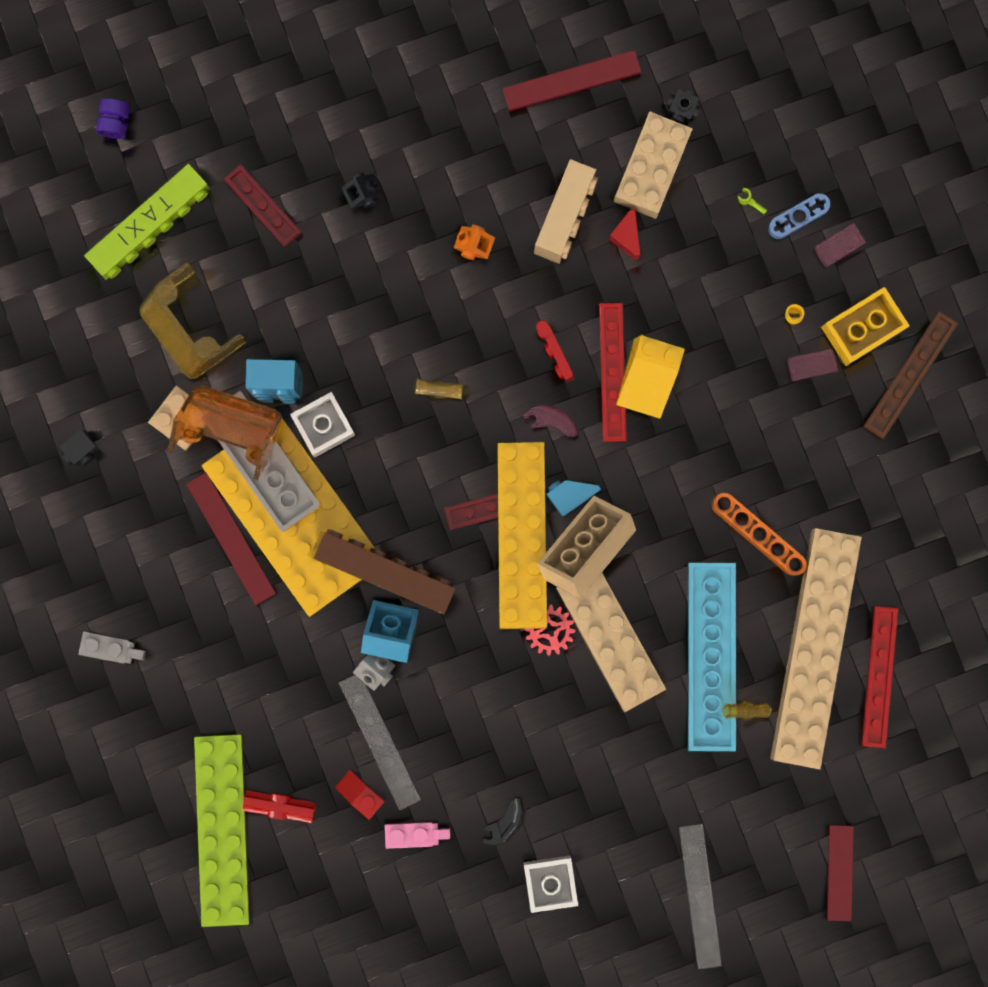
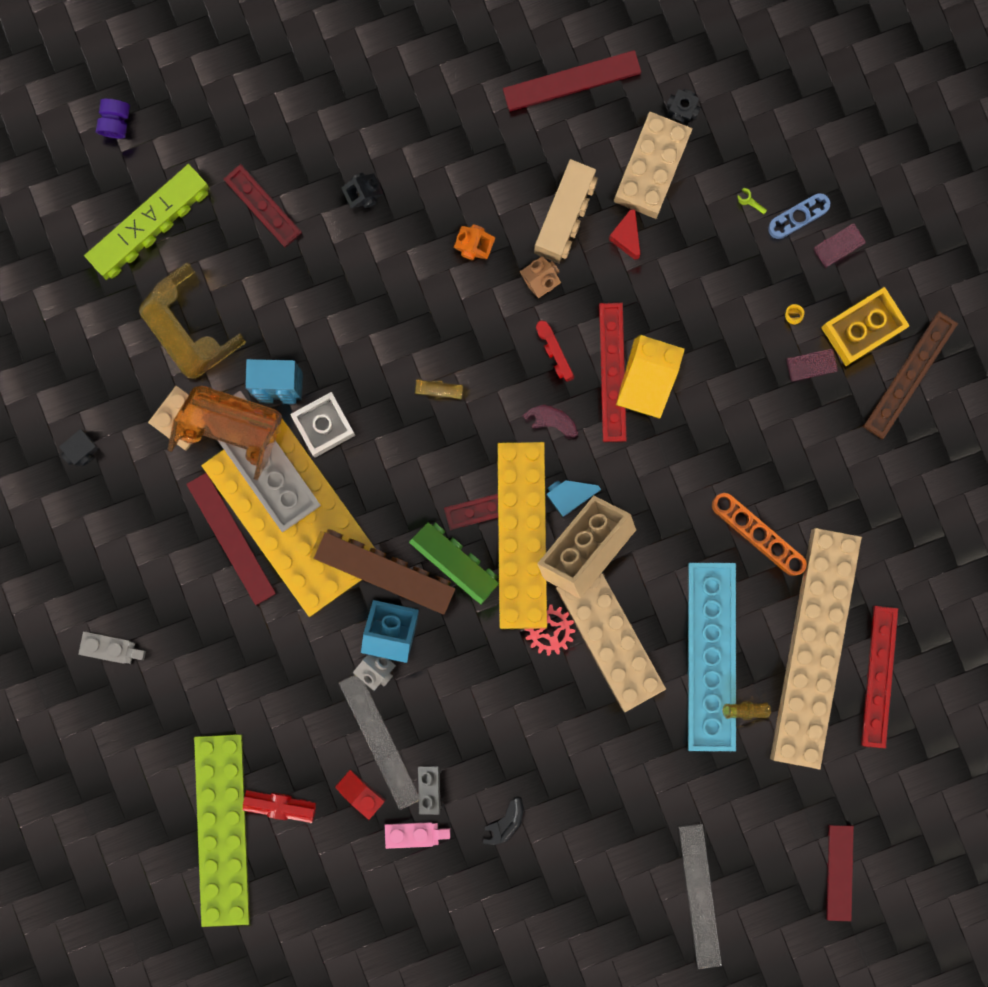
(429, 790): none -> dark grey hinge
(454, 563): none -> bright green slope
(541, 276): none -> medium nougat brick
(550, 884): white brick -> none

